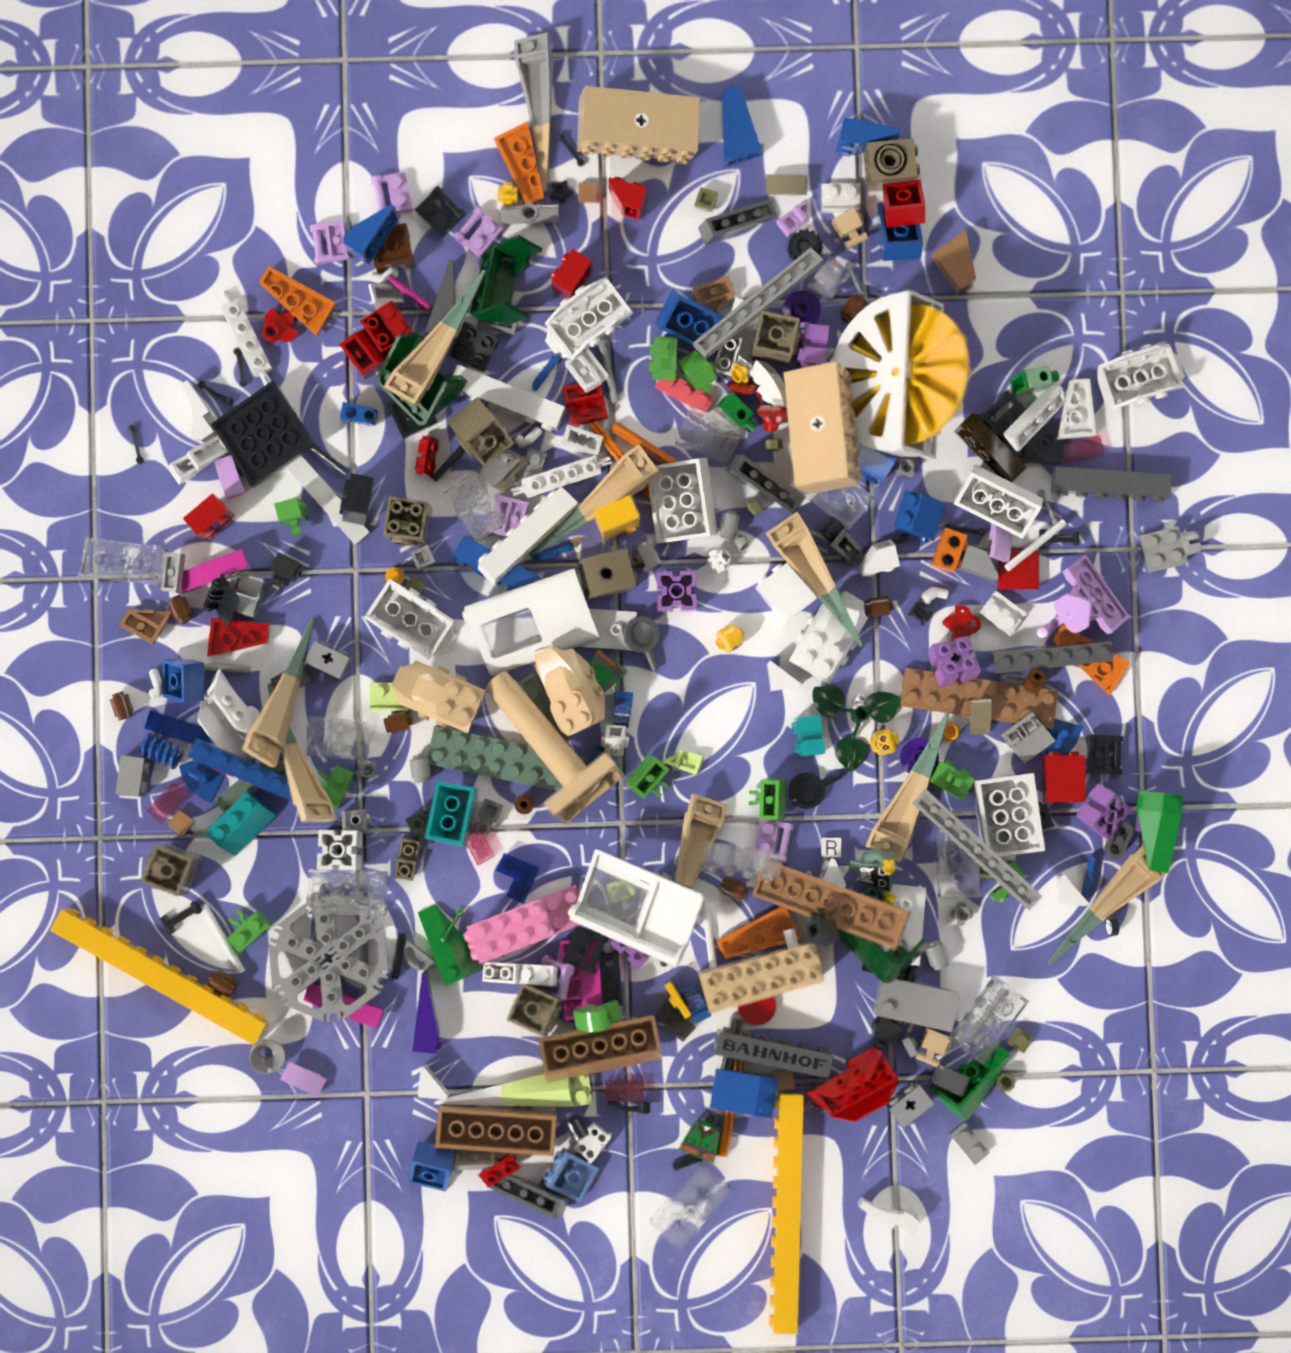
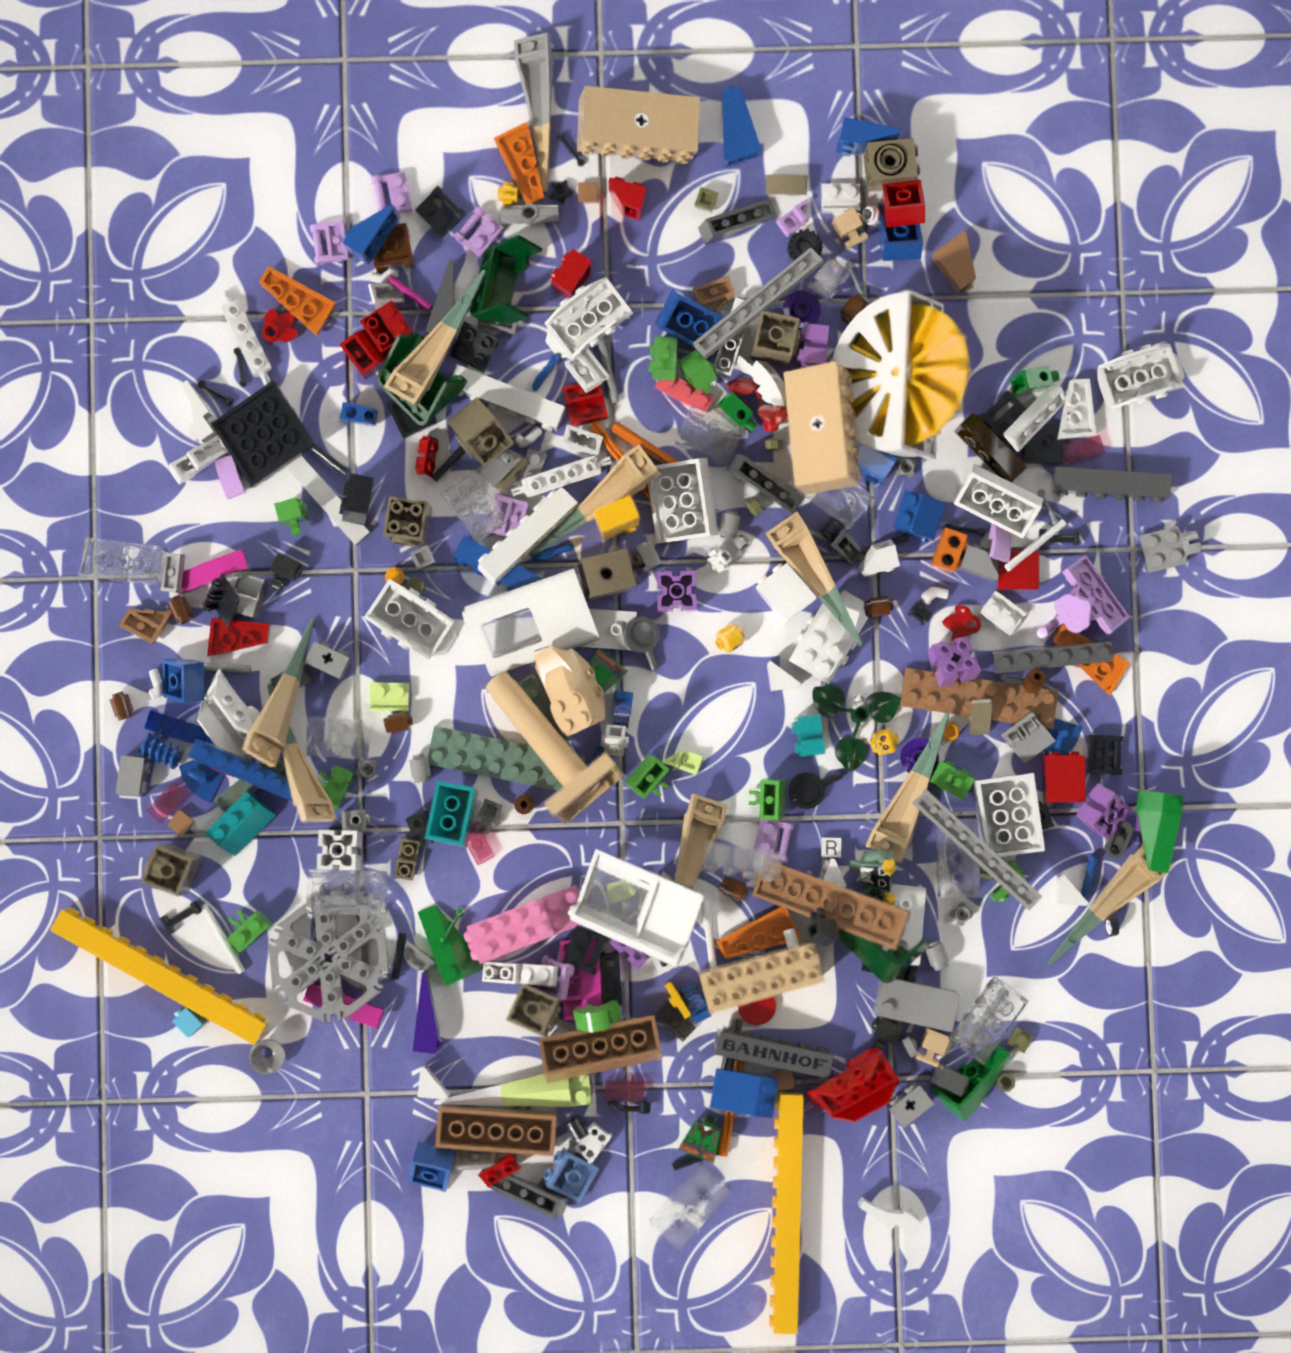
(140, 460): black hinge -> none
(188, 1021): none -> medium azure brick
(209, 517): red brick -> none
(222, 982): reddish brown brick -> none
(303, 1079): lavender slope -> none
(438, 695): tan slope -> none
(523, 875): clear blue plate -> none
(739, 373): yellow plate -> none
(870, 215): none -> white plate
(969, 1143): light grey plate -> none

